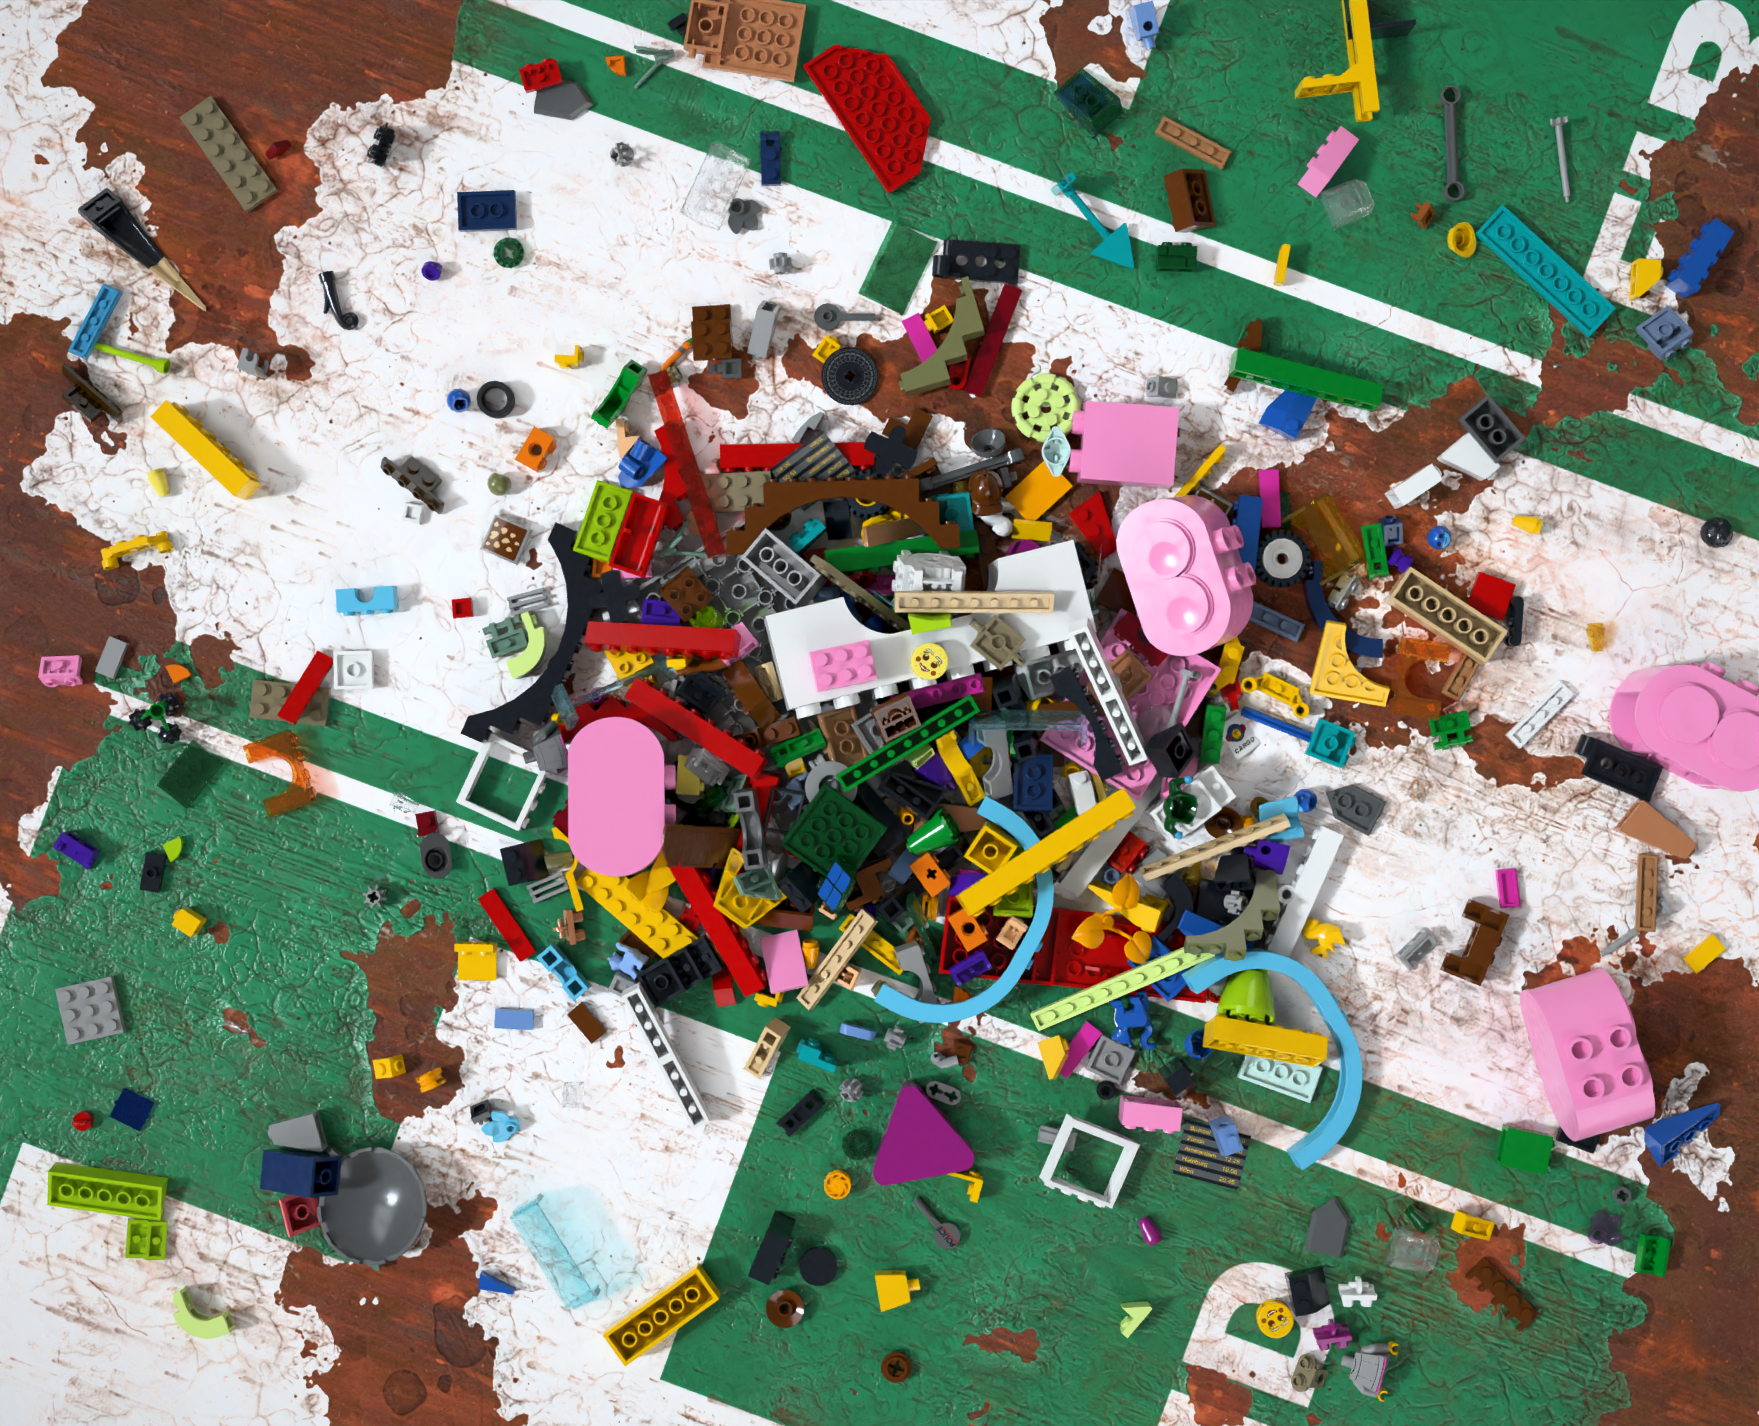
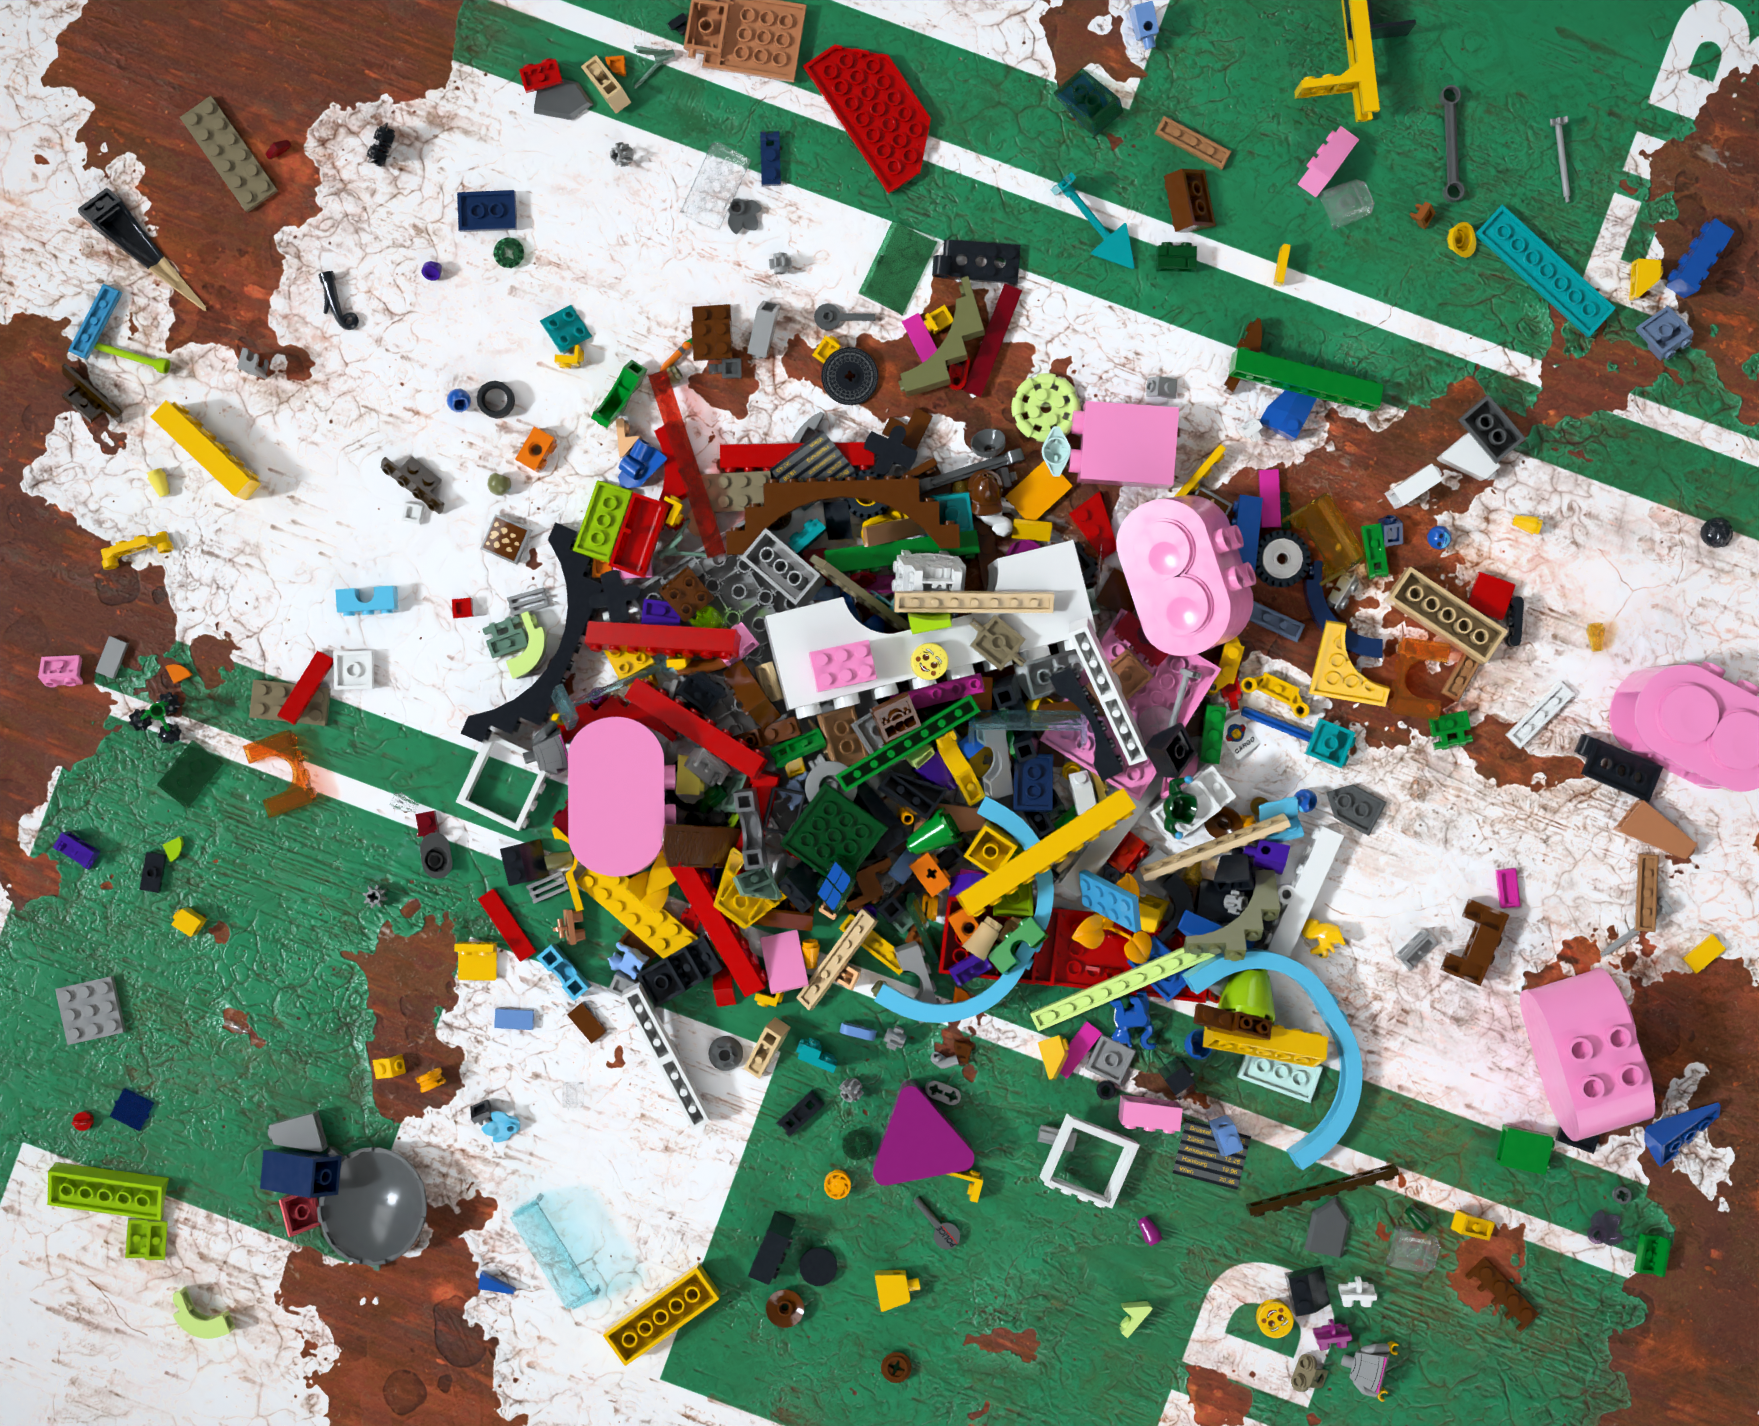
(565, 329): none -> teal hinge
(606, 84): none -> tan slope
(676, 513): none -> yellow bracket
(725, 1043): none -> dark grey piece
(983, 938): none -> tan plant
(1004, 955): none -> arch
(1110, 900): none -> dark azure plate
(1232, 1023): none -> reddish brown slope
(1250, 430): none -> white tile
(1328, 1188): none -> dark brown plate
(1398, 559): dark purple wheel -> none

